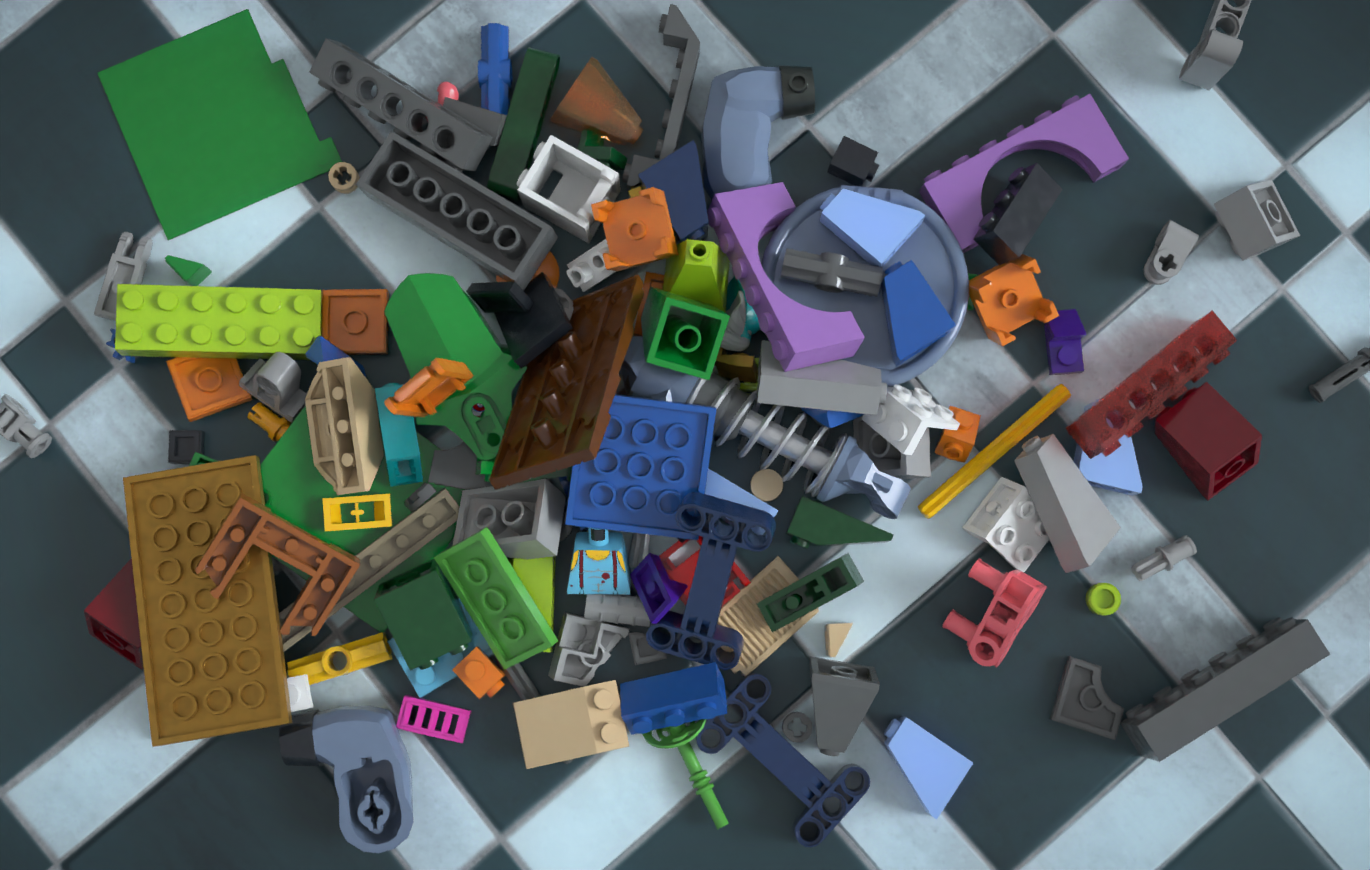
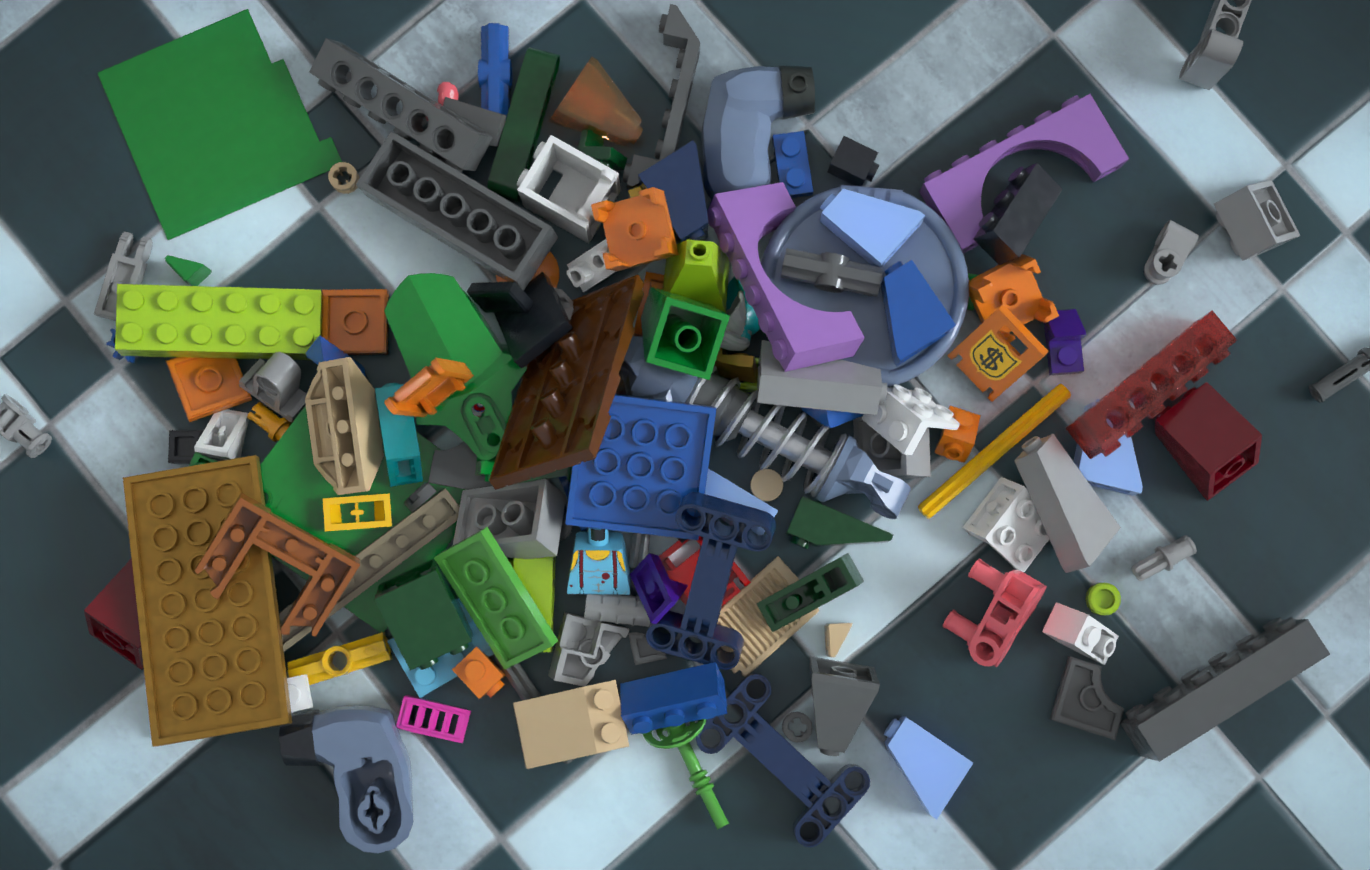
(224, 435): none -> white slope
(793, 163): none -> blue plate
(991, 359): none -> orange container
(1080, 633): none -> slope

